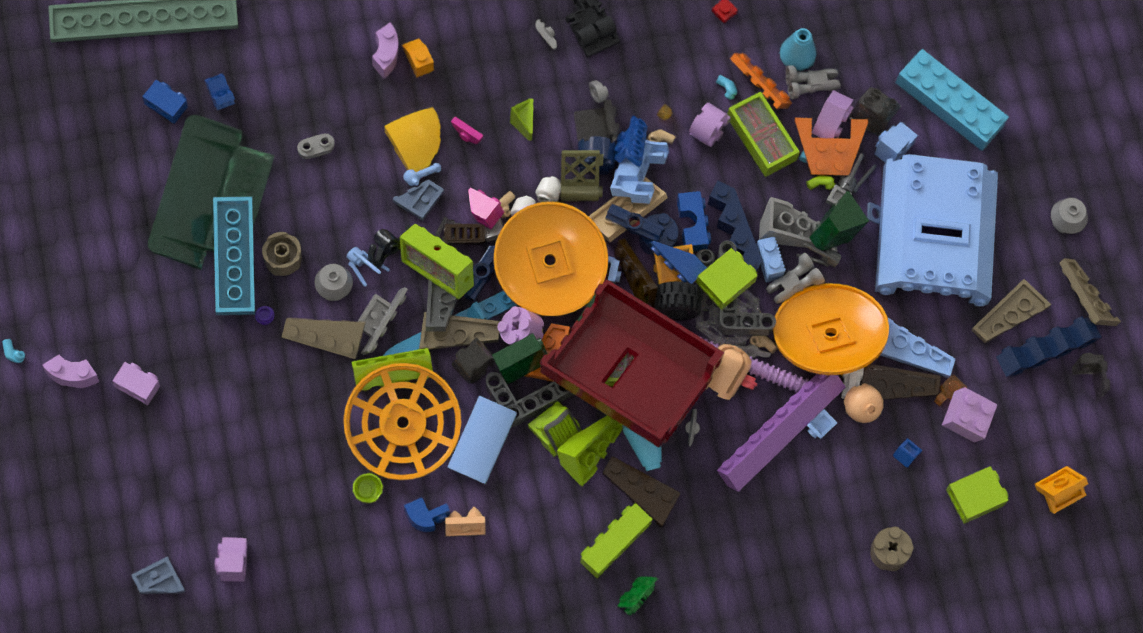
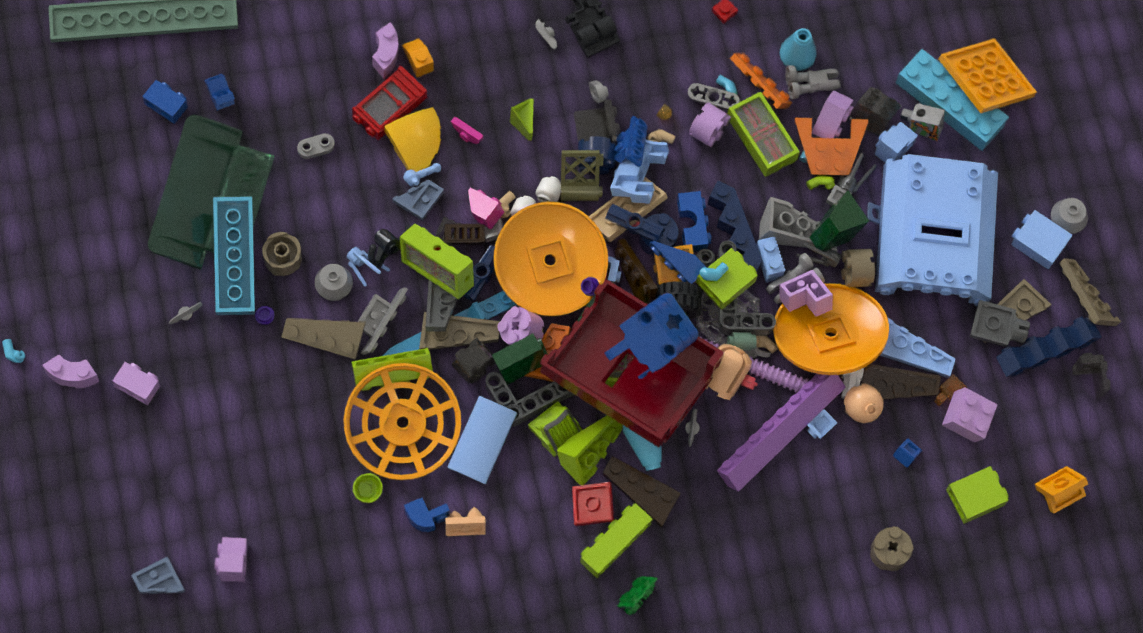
(185, 313): none -> light grey piece
(389, 102): none -> red door
(589, 285): none -> dark purple plate
(592, 503): none -> red plate
(656, 333): none -> blue piece
(700, 98): none -> light grey beam
(713, 274): none -> medium azure arm
(743, 340): none -> sand green brick
(806, 290): none -> lavender brick
(858, 268): none -> dark tan brick
(925, 120): none -> light grey torso
(987, 75): none -> light orange plate
(998, 324): none -> dark grey plate
(1040, 239): none -> light blue brick

